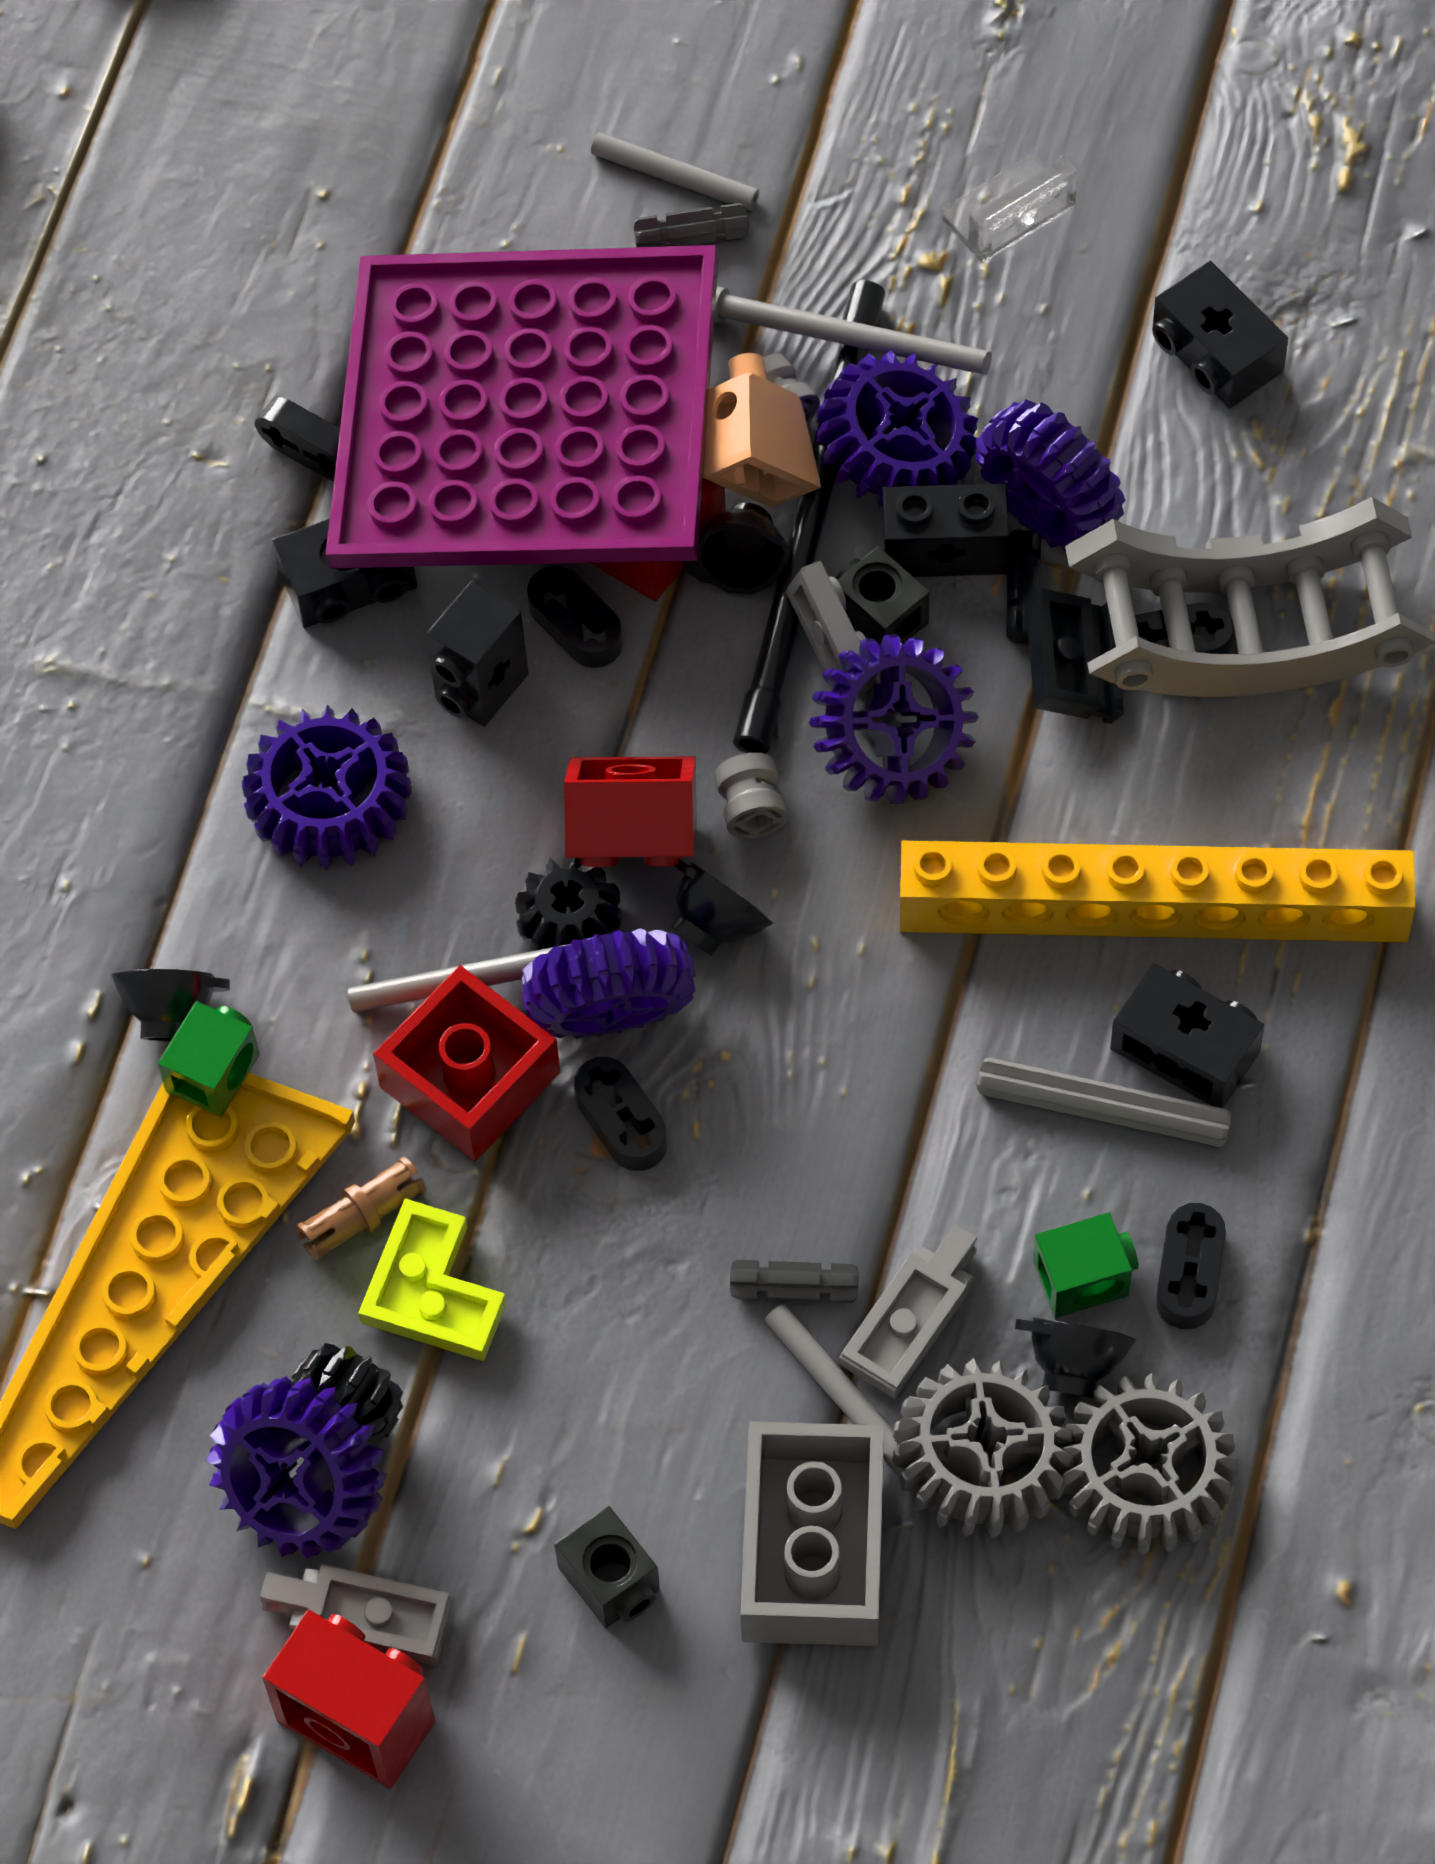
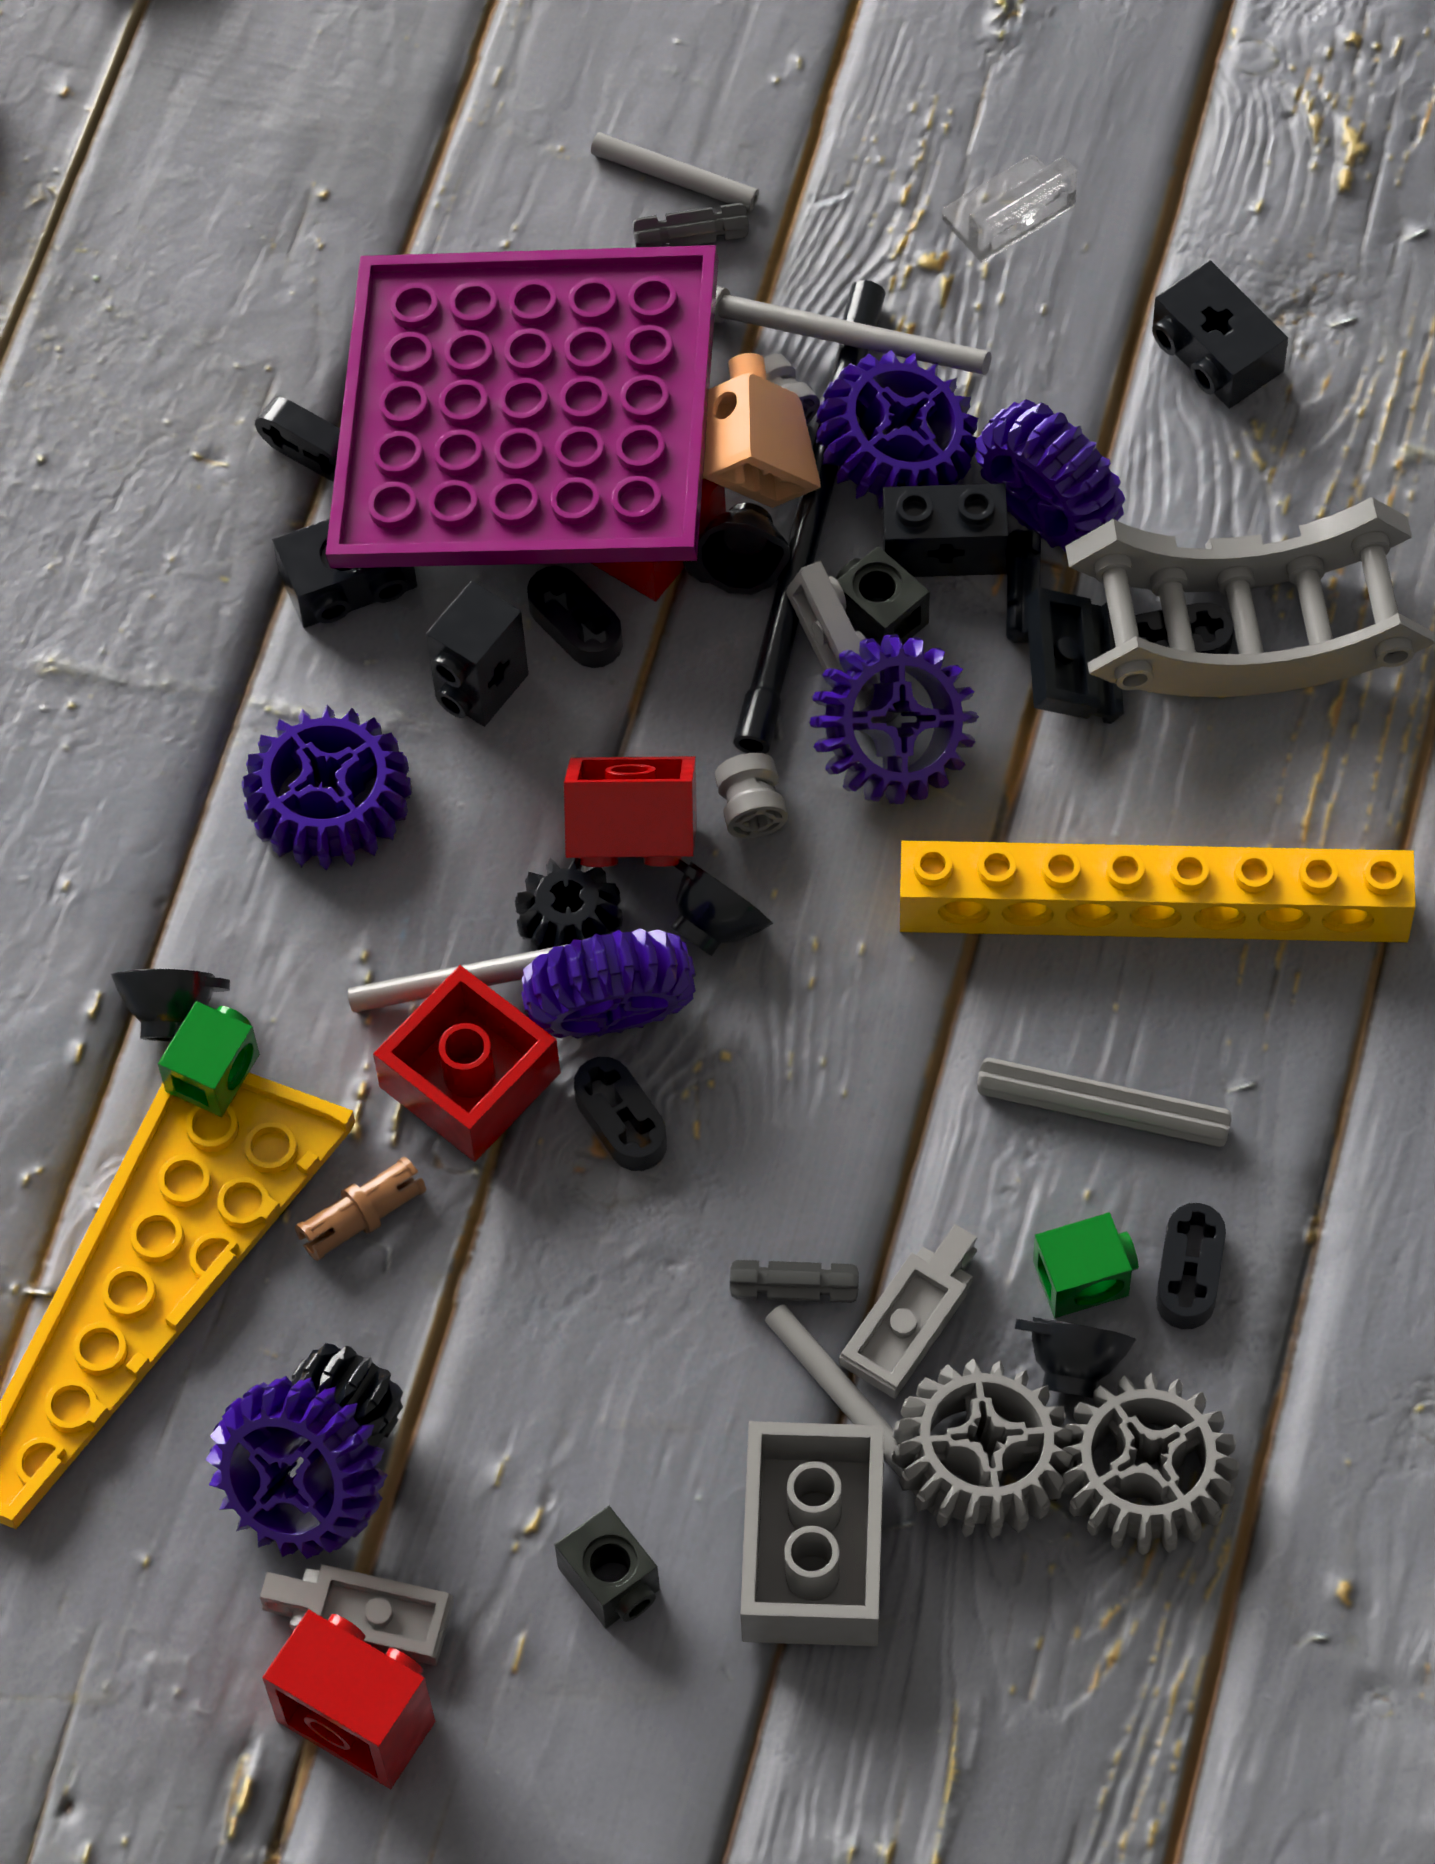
(416, 1294): neon yellow plate -> none
(1187, 1035): black brick -> none

